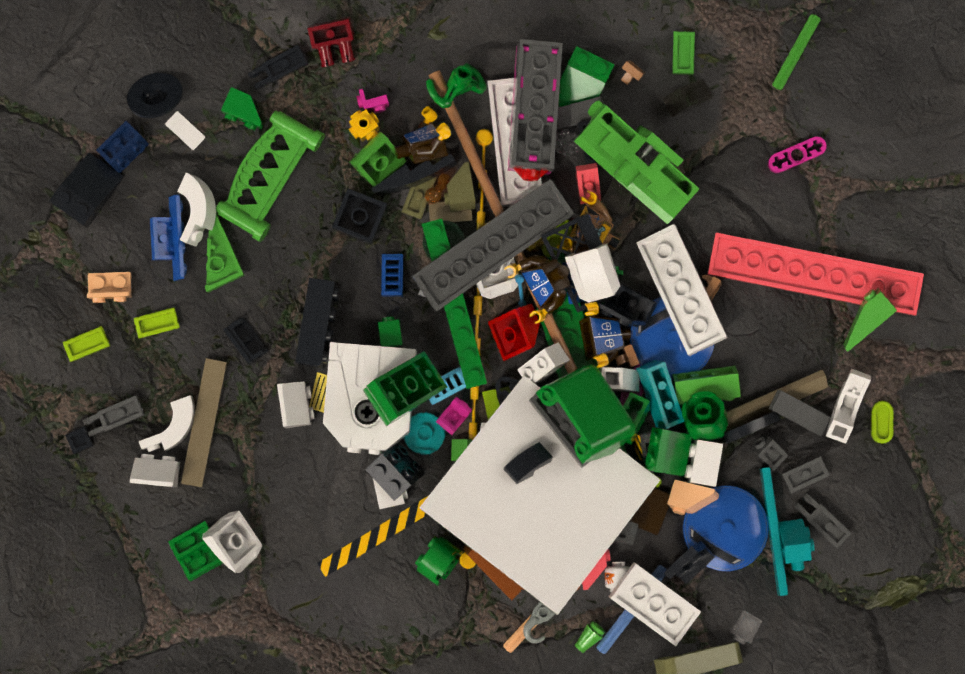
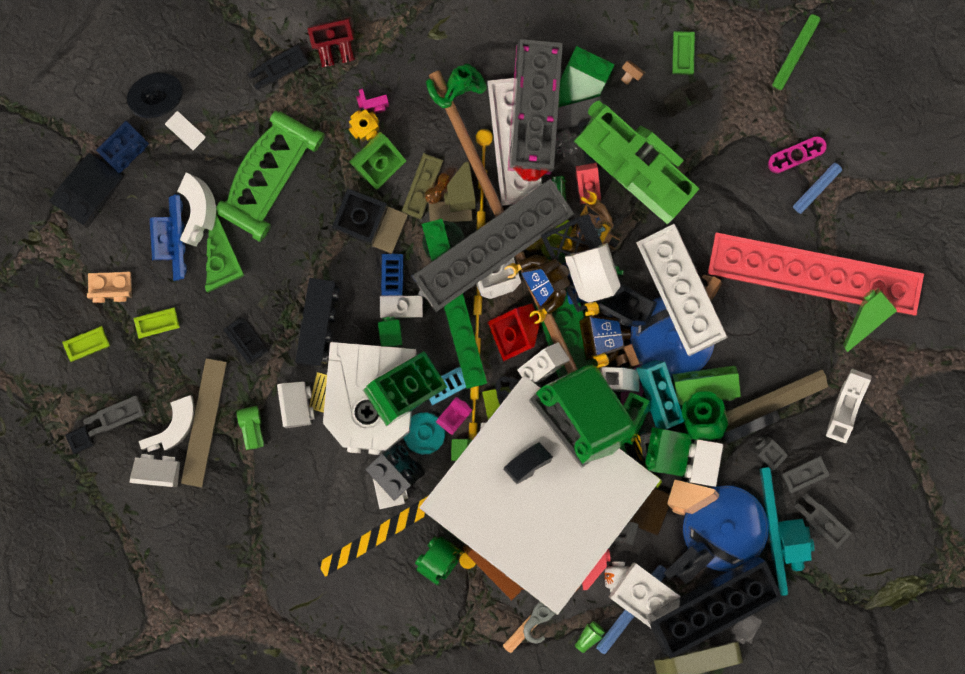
(194, 553): green slope -> none
(233, 541): white slope -> none
(242, 108): green slope -> none
(250, 421): none -> bright green piece
(390, 230): none -> dark tan tile
(401, 306): none -> white plate
(406, 179): black slope -> none
(426, 141): torso -> none
(519, 279): dark azure hinge -> none
(559, 182): none -> green pin
(714, 607): none -> black brick
(799, 412): dark grey tile -> none
(817, 188): none -> medium blue axle
(882, 422): lime tile -> none

